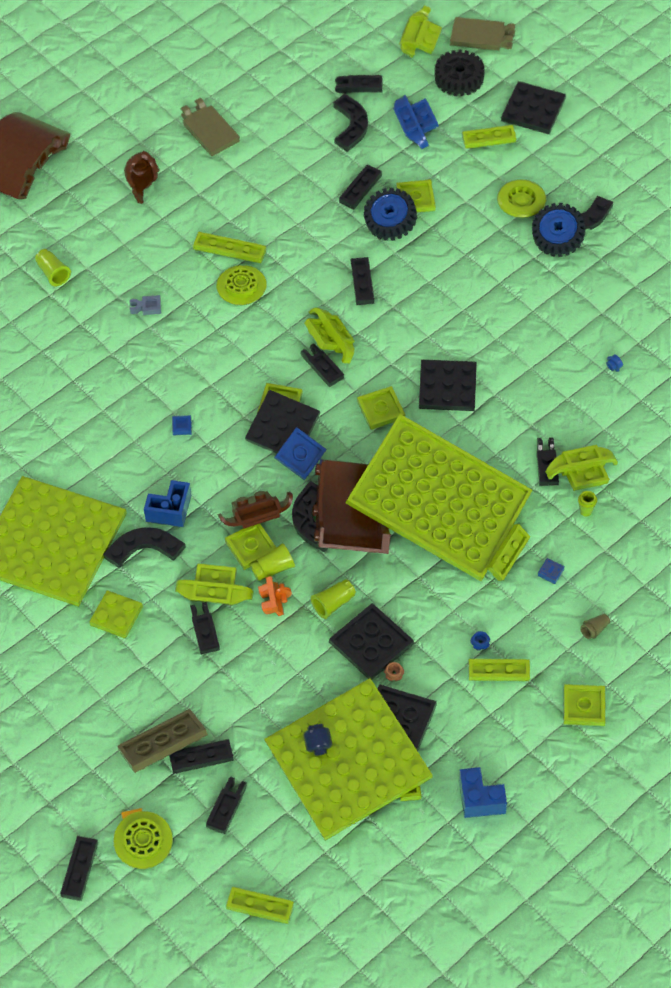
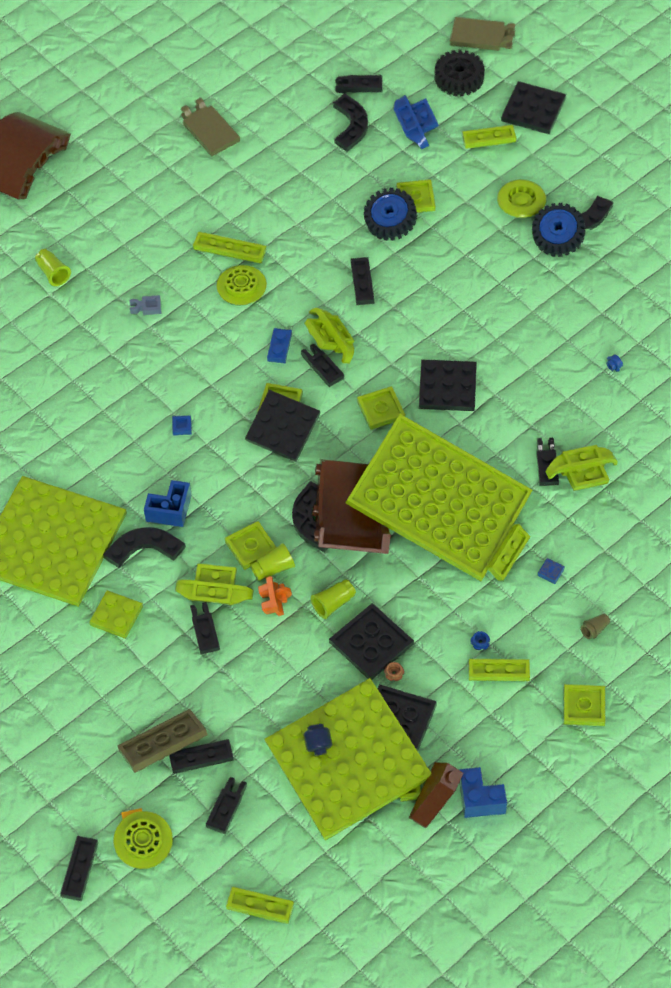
(141, 173): reddish brown hair -> none
(256, 509): reddish brown plate -> none
(279, 345): none -> blue plate
(300, 453): blue tile -> none
(360, 187): black plate -> none
(419, 33): lime plate -> none
(435, 793): none -> reddish brown slope
(587, 502): lime cone -> none

